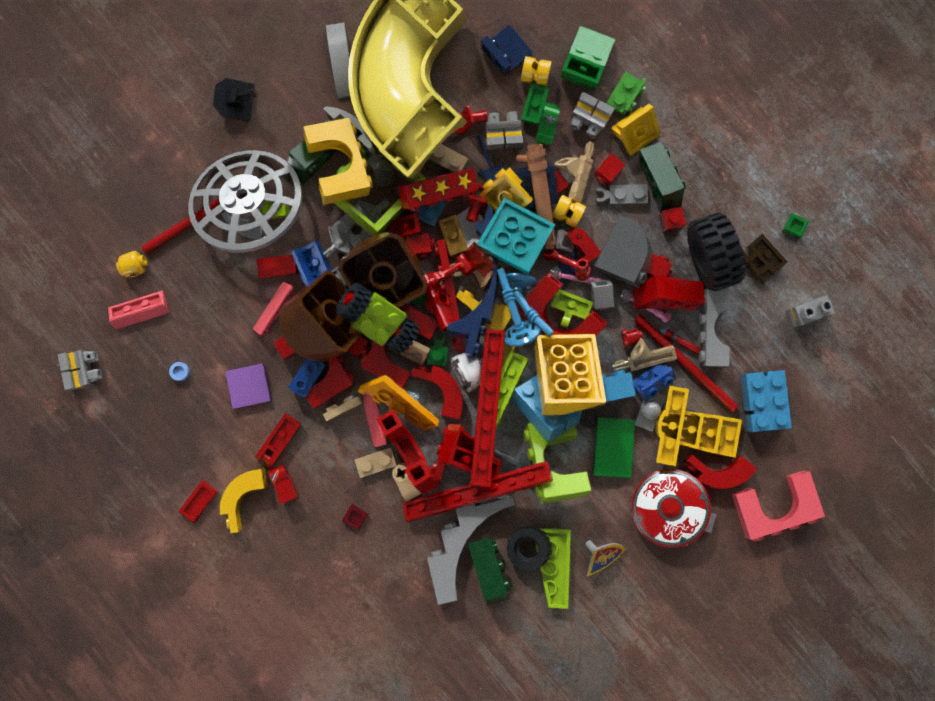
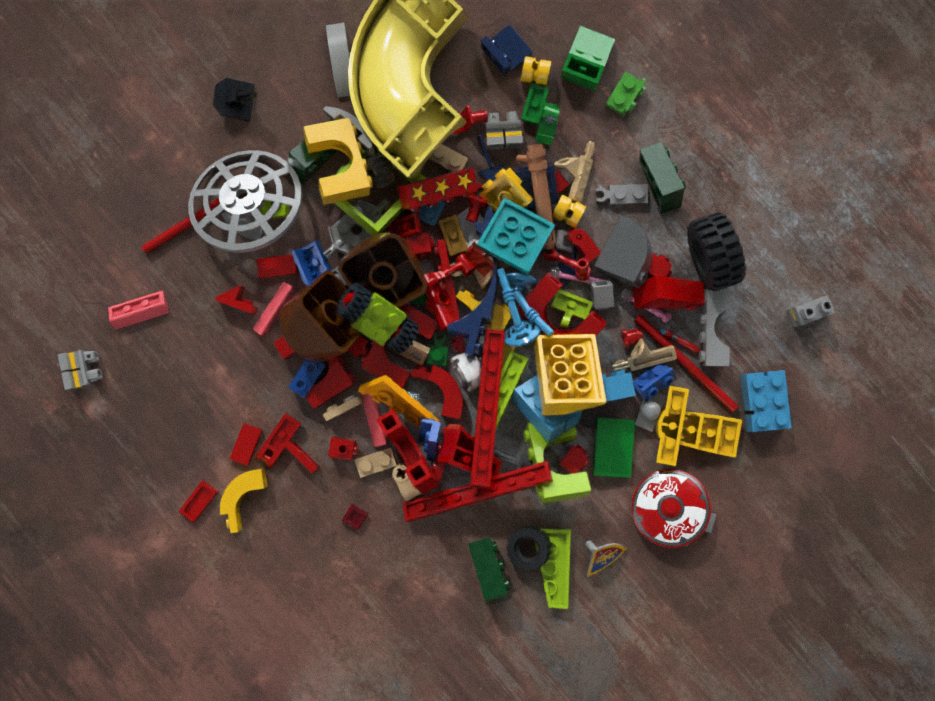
(131, 264): yellow head -> none
(179, 371): light blue tile -> none
(233, 297): none -> red slope
(246, 444): none -> red tile
(248, 386): medium lavender tile -> none
(283, 484): red leg -> none
(302, 456): none -> red tile
(343, 448): none -> red brick
(430, 435): none -> blue bracket
(454, 536): light grey arch -> none
(574, 459): none -> red brick
(595, 122): light grey hips -> none
(609, 170): red brick -> none
(637, 129): yellow bracket -> none
(672, 219): red brick -> none
(732, 476): red arch -> none
(767, 255): dark brown plate -> none
(795, 225): green tile -> none
(805, 508): coral arch -> none

